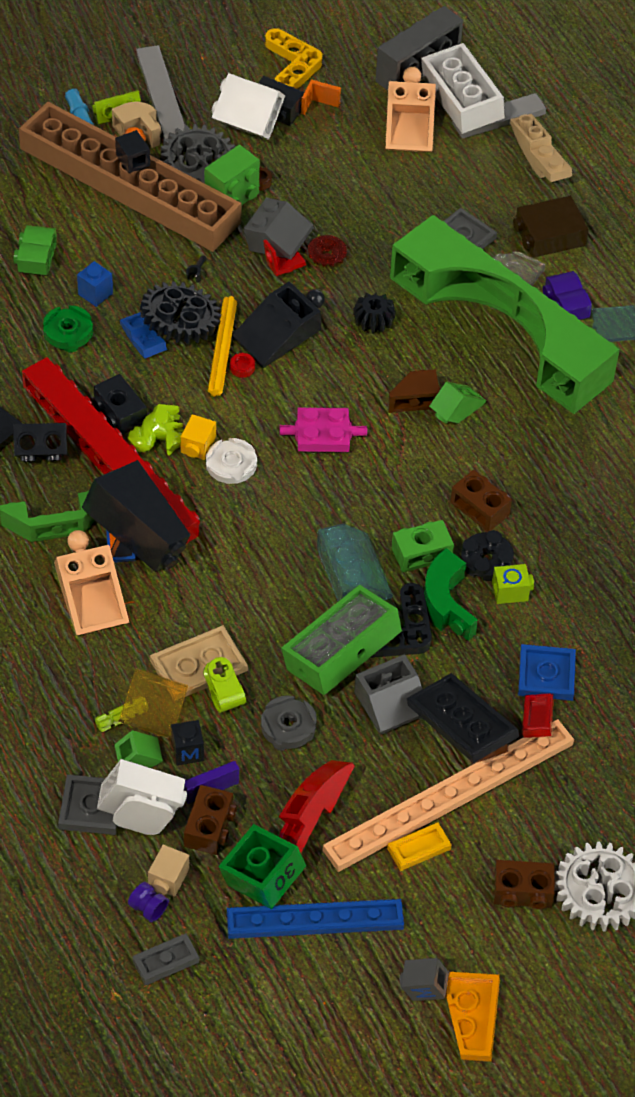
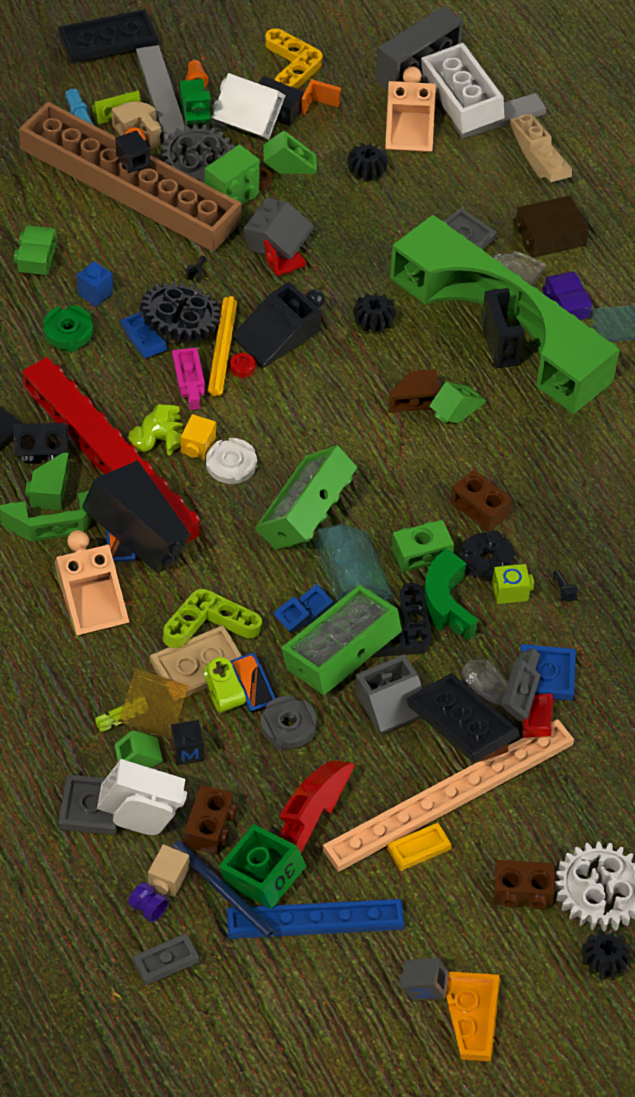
(49, 484): none -> bright green slope
(108, 35): none -> black piece
(119, 404): black brick -> none
(189, 375): none -> dark pink hinge
(194, 102): none -> green arch
(196, 71): none -> orange cone
(217, 778): dark purple tile -> none
(228, 893): none -> dark blue piece
(247, 625): none -> lime beam
(253, 681): none -> slope
(289, 155): none -> bright green slope
(301, 612): none -> blue slope
(306, 498): none -> bright green brick
(323, 430): dark pink plate -> none
(327, 243): clear red gear -> none
(367, 161): none -> black gear
(485, 680): none -> clear tile
(503, 341): none -> black panel
(522, 685): none -> dark grey hinge
(567, 592): none -> black hand
(602, 944): none -> black gear

